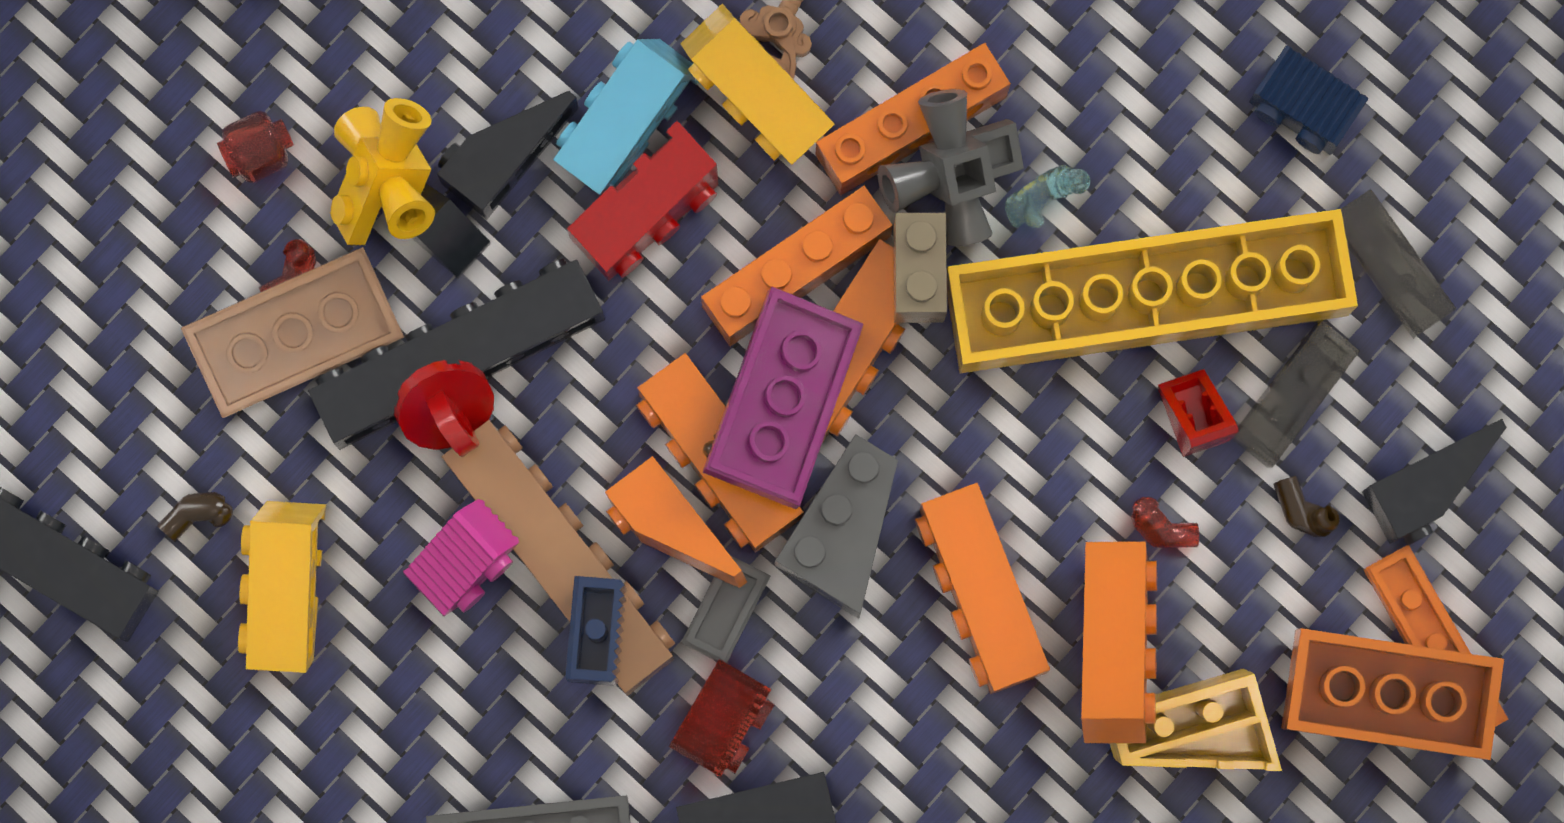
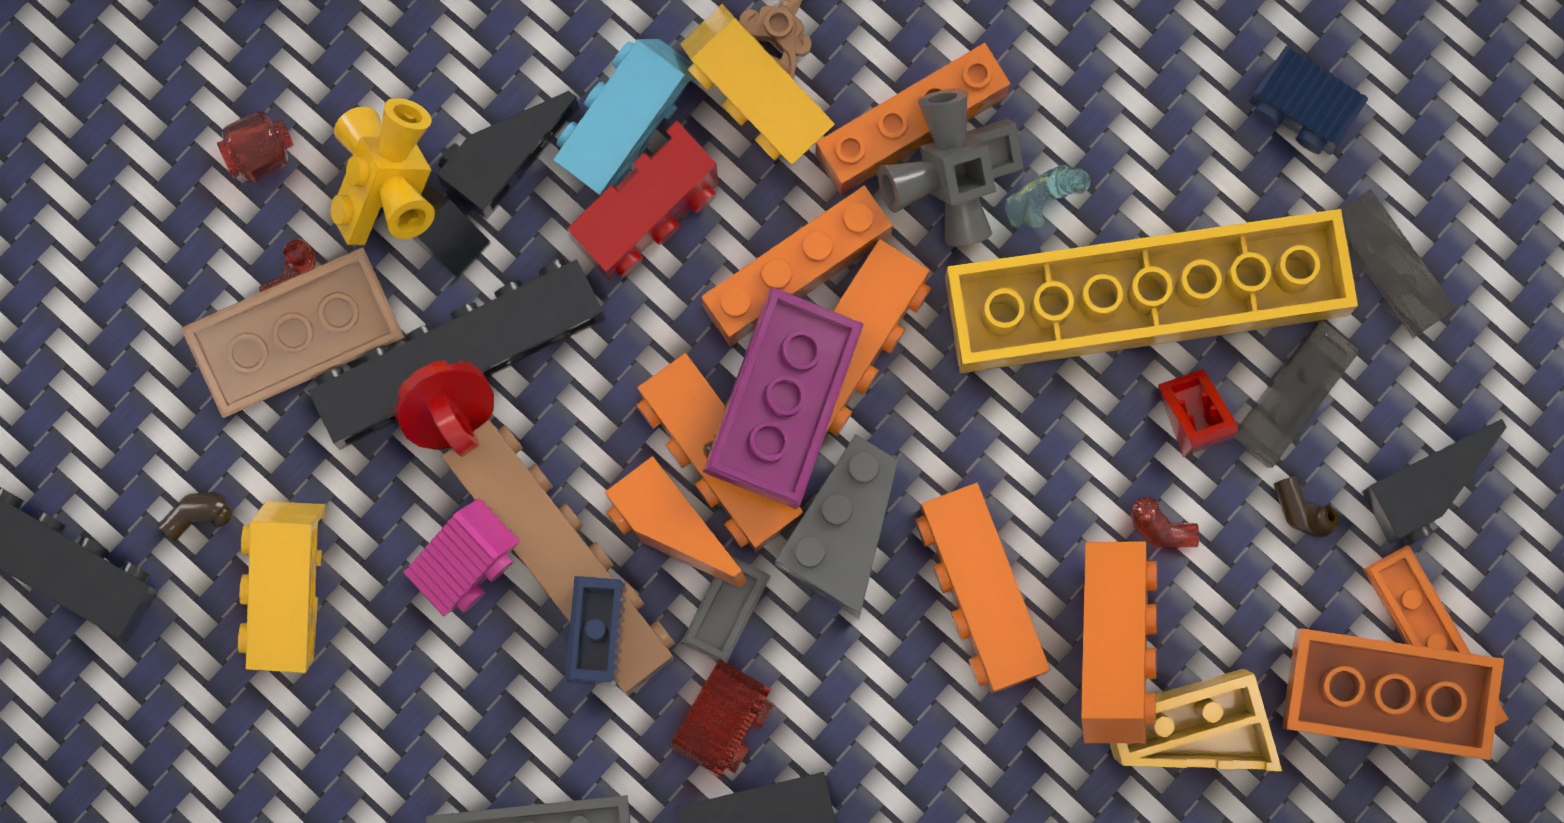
(920, 267): dark tan brick -> none

